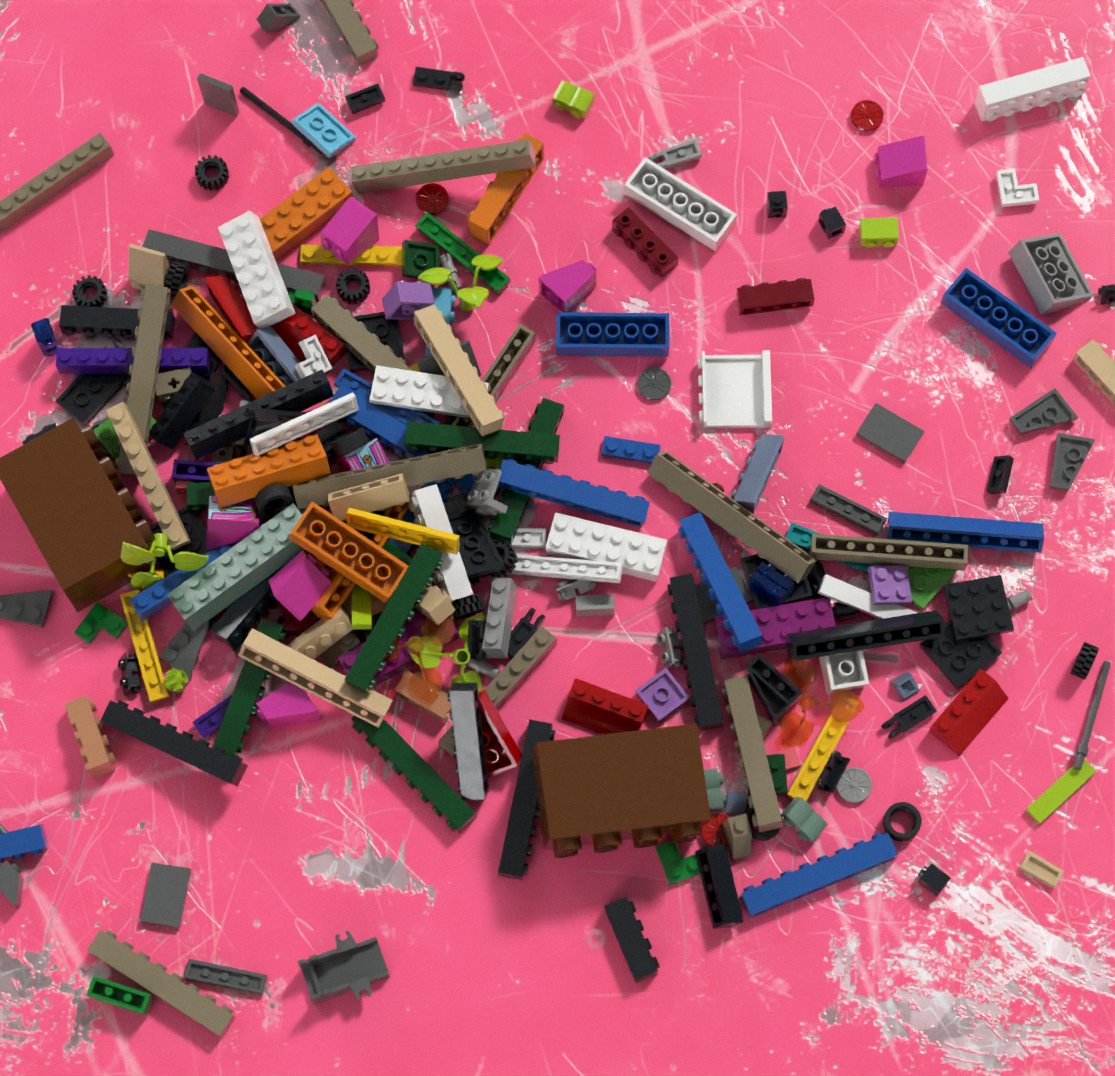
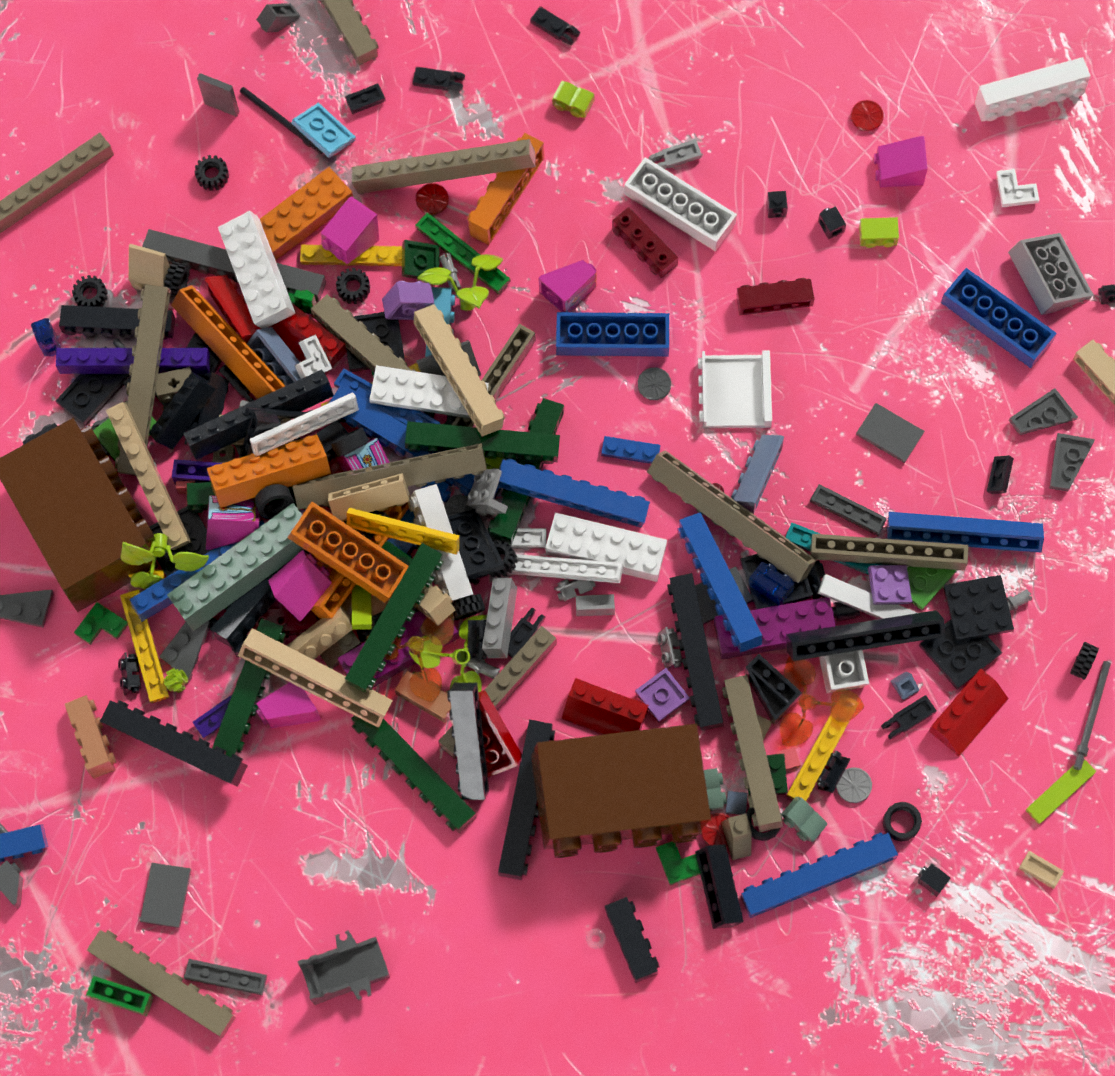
(554, 25): none -> black hinge

